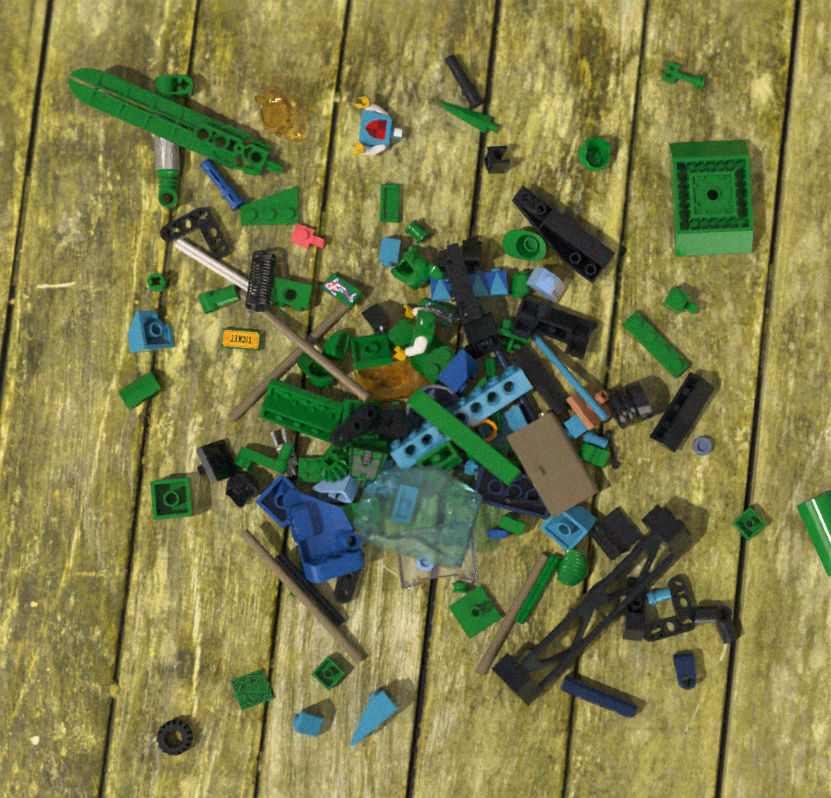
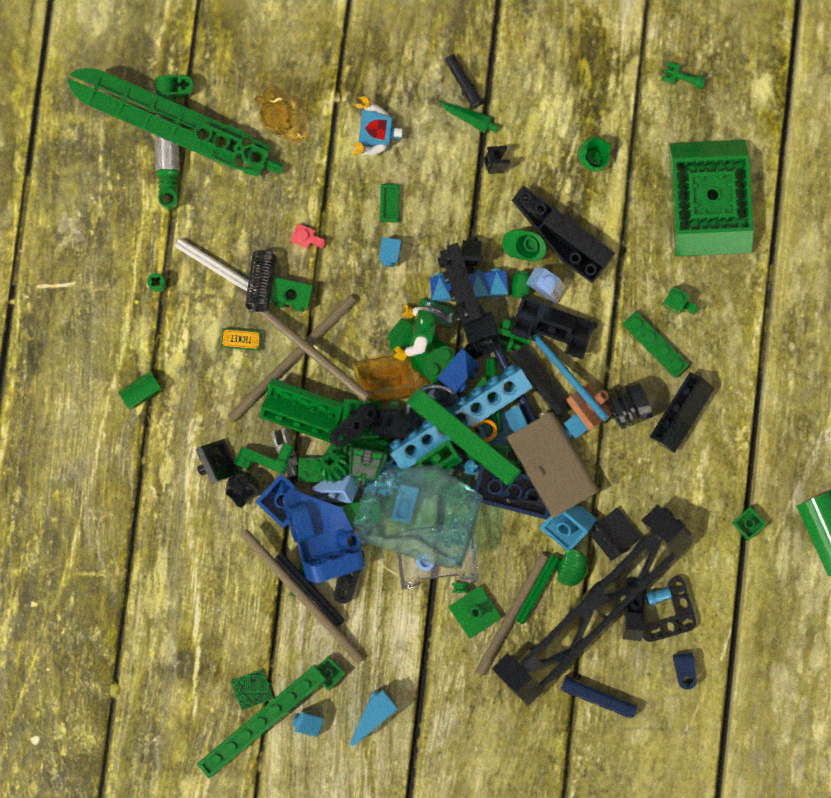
(149, 333): dark azure slope -> none
(163, 741): black tyre -> none
(172, 498): green brick -> none
(202, 225): black beam -> none
(213, 300): green piece -> none
(227, 191): blue pin -> none
(261, 721): none -> green tile
(272, 210): green wing -> none
(317, 374): green piece -> none
(337, 345): green rock -> none
(342, 290): tile -> none
(370, 351): green tile -> none
(376, 319): black slope -> none
(415, 269): green piece -> none
(417, 231): green bush -> none
(496, 533): blue tile -> none
(513, 526): green piece -> none
(593, 455): green leg -> none
(595, 439): dark azure pin -> none
(615, 465): black hinge -> none
(702, 446): sand blue tile -> none
(724, 625): black piece -> none

